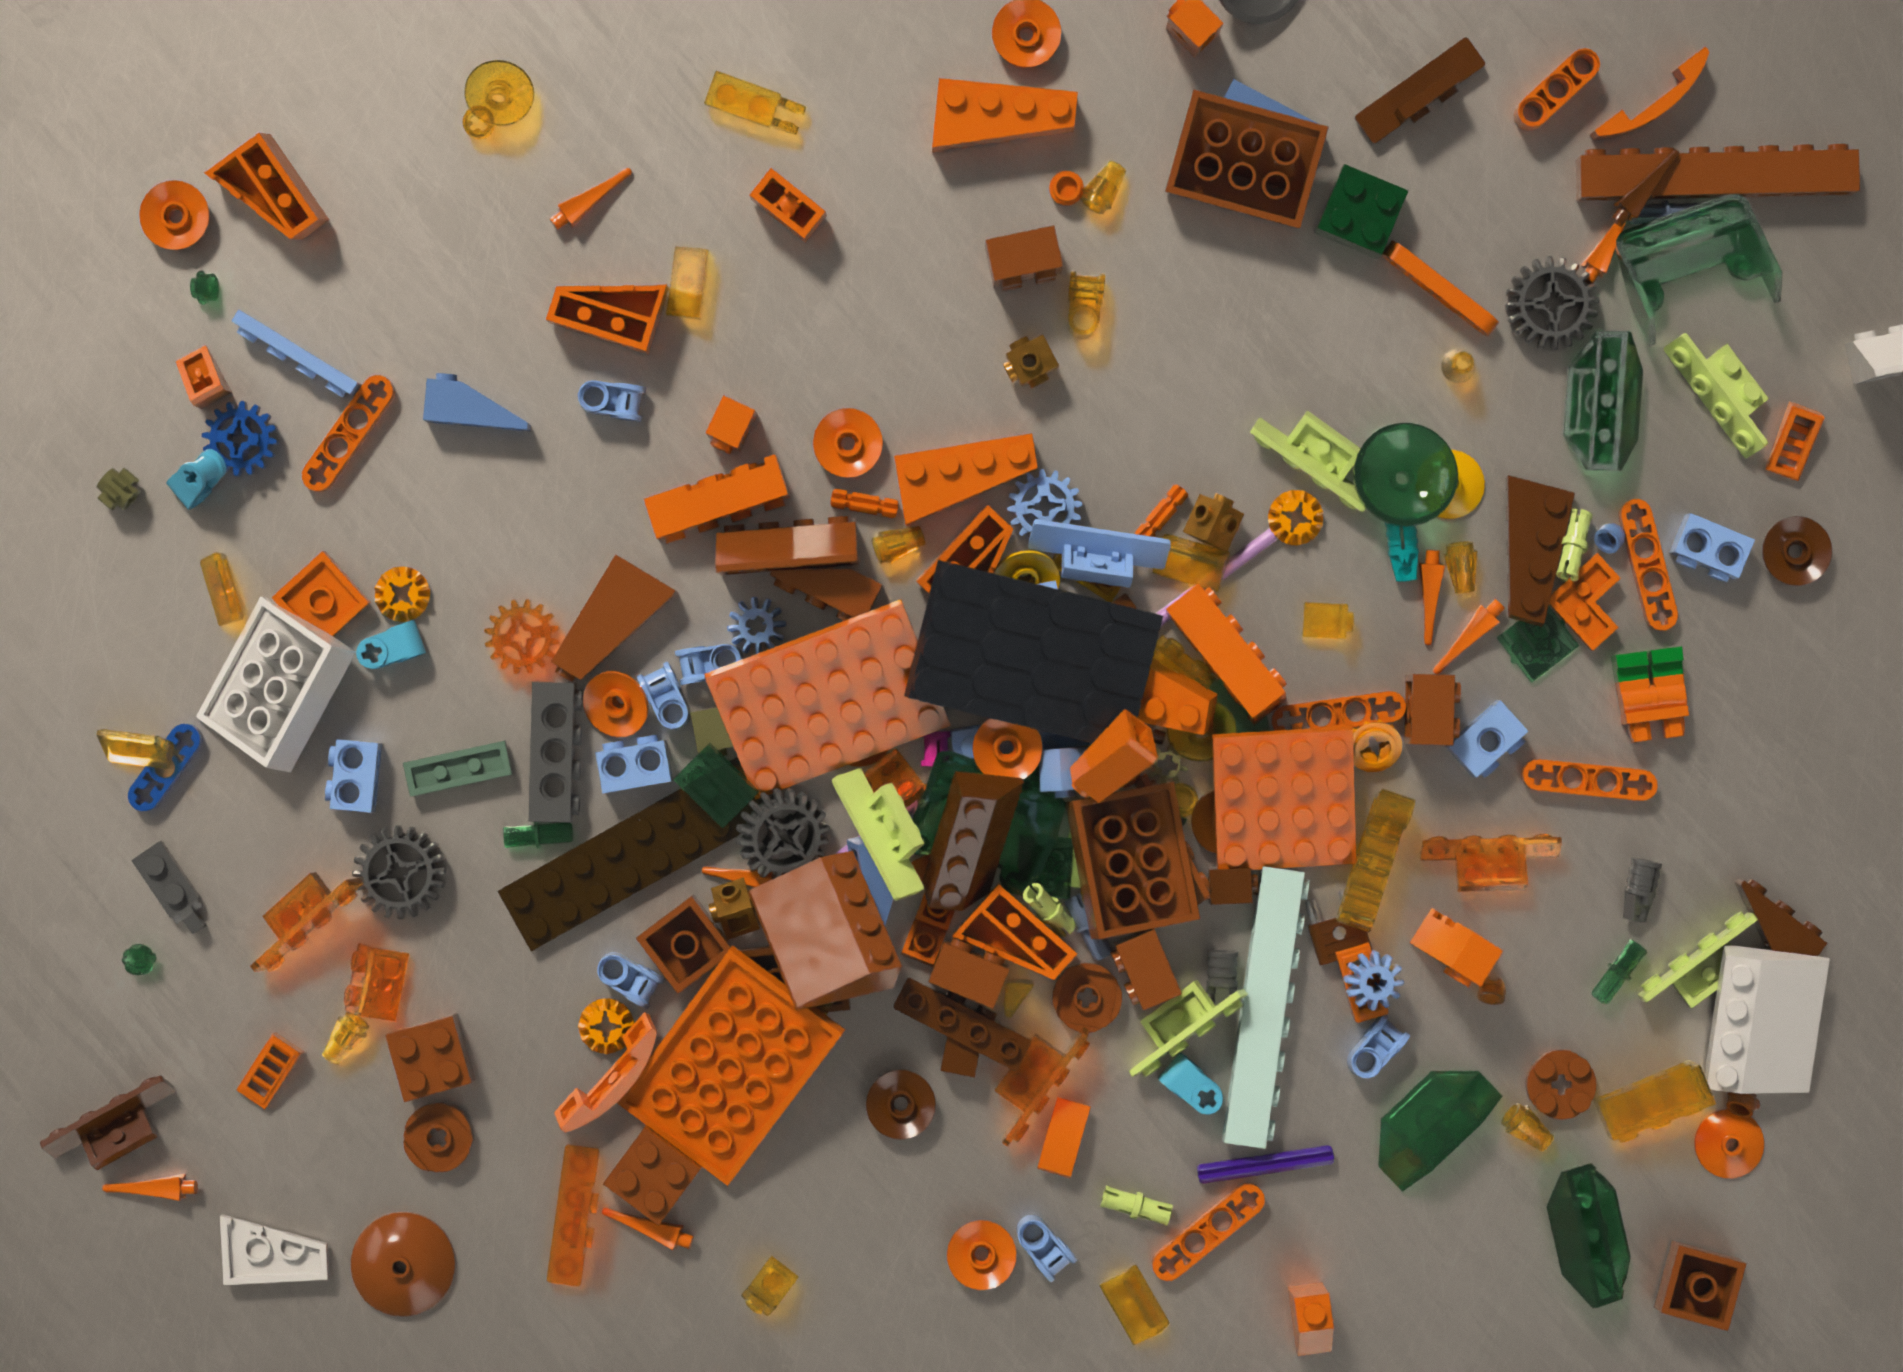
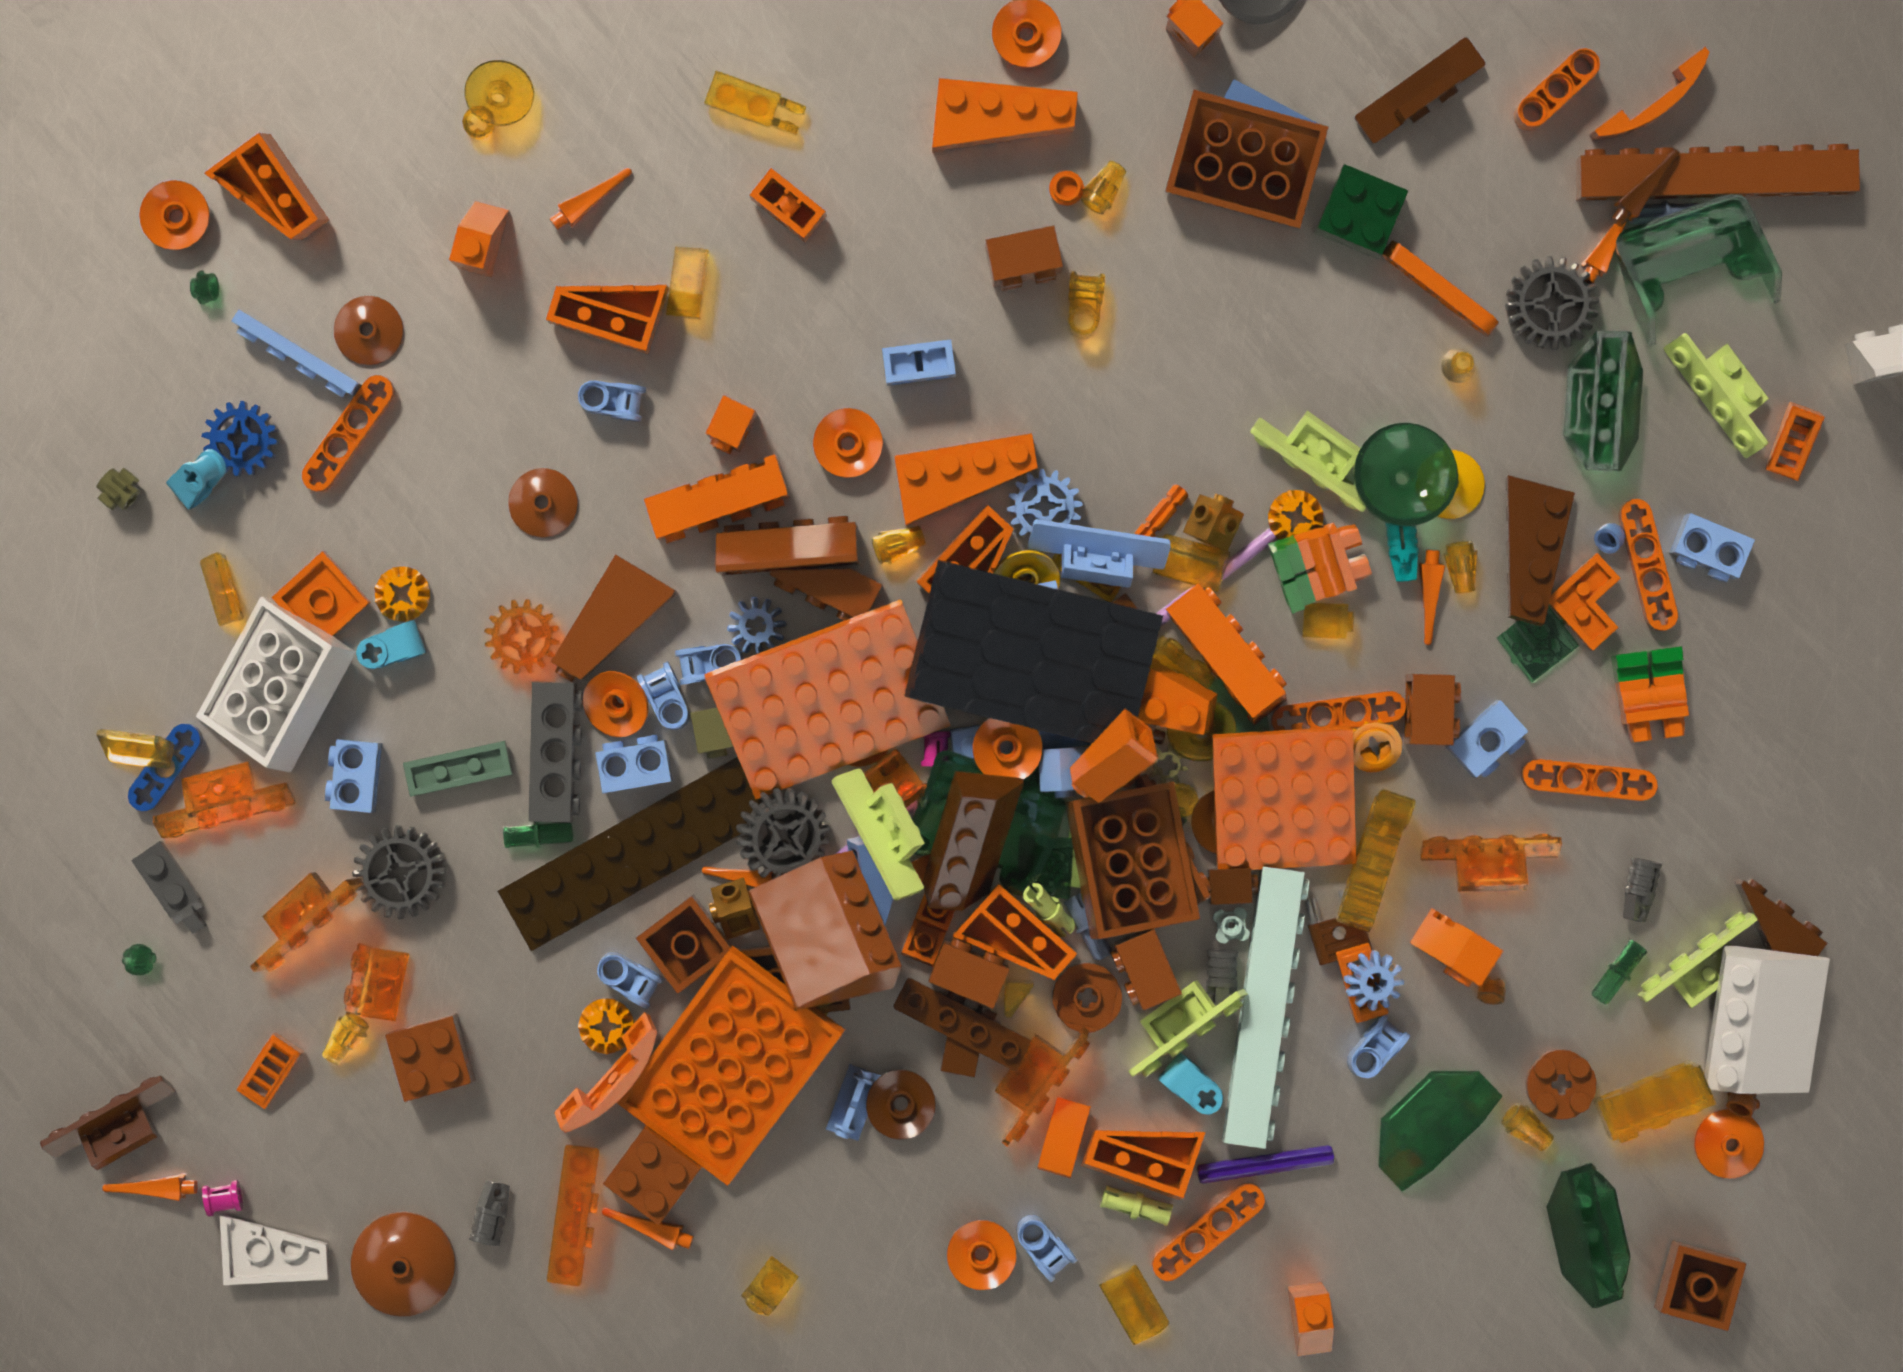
(202, 378): orange slope -> none
(221, 798): none -> clear orange bracket
(222, 1198): none -> dark pink bush
(383, 340): none -> dark orange dish
(458, 404): medium blue slope -> none
(458, 1137): dark orange plate -> none
(479, 239): none -> orange slope
(490, 1214): none -> dark grey hinge
(560, 508): none -> dark orange dish
(716, 785): clear green plate -> none
(850, 1107): none -> light blue hinge
(864, 503): orange axle -> none
(918, 362): none -> light blue brick
(1036, 349): pearl gold brick -> none
(1146, 1159): none -> orange wedge
(1238, 918): none -> light aqua plate
(1317, 565): none -> orange hips
(1479, 625): orange piece -> none
(1574, 544): yellowish green pin -> none
(1813, 545): reddish brown dish -> none

